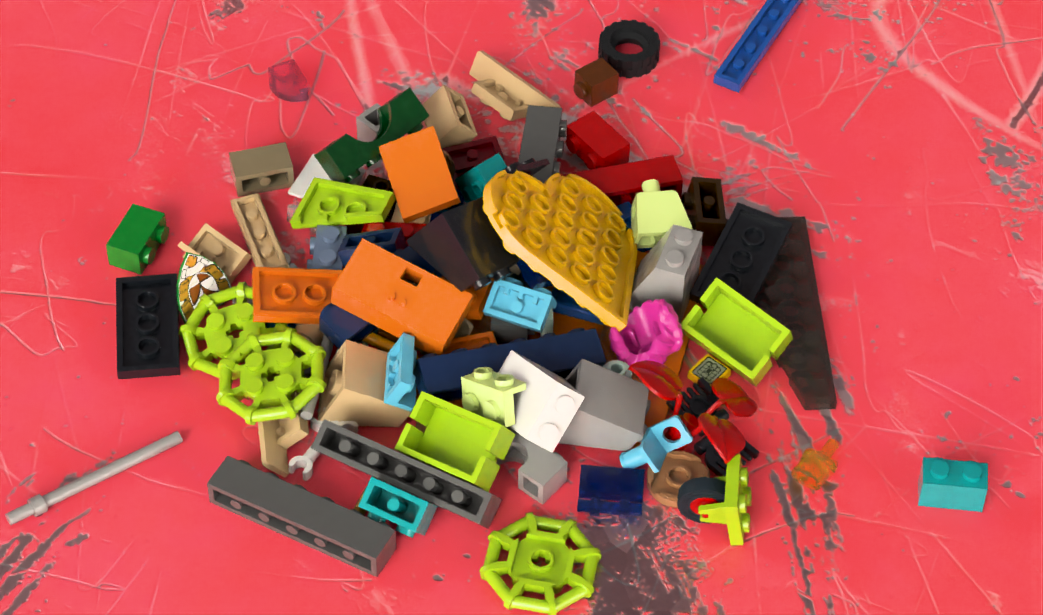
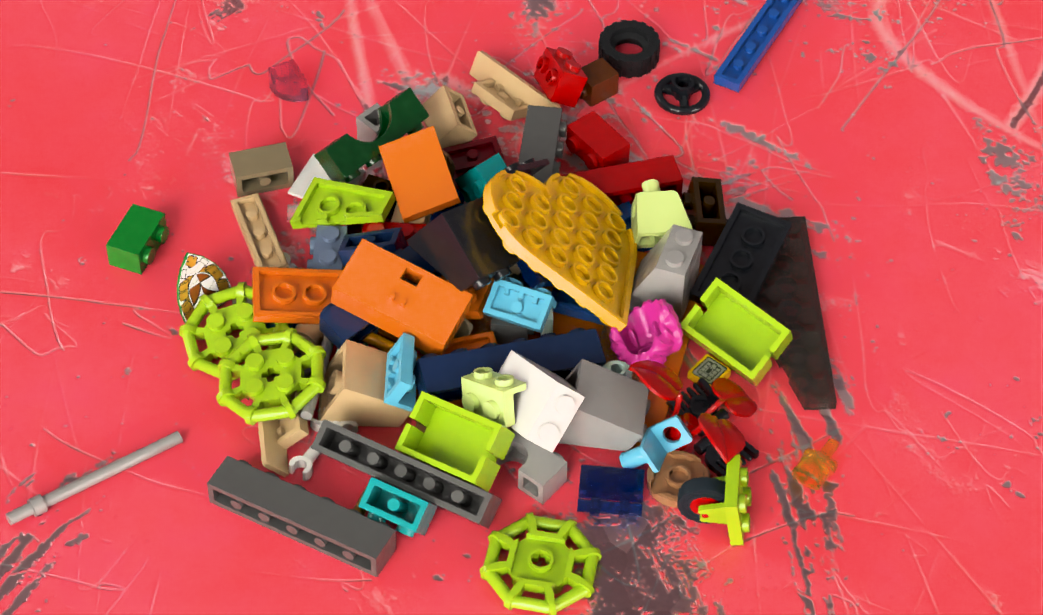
(147, 326): black plate -> none
(218, 249): tan bracket -> none
(560, 76): none -> red brick
(681, 88): none -> black piece
(952, 484): teal brick -> none

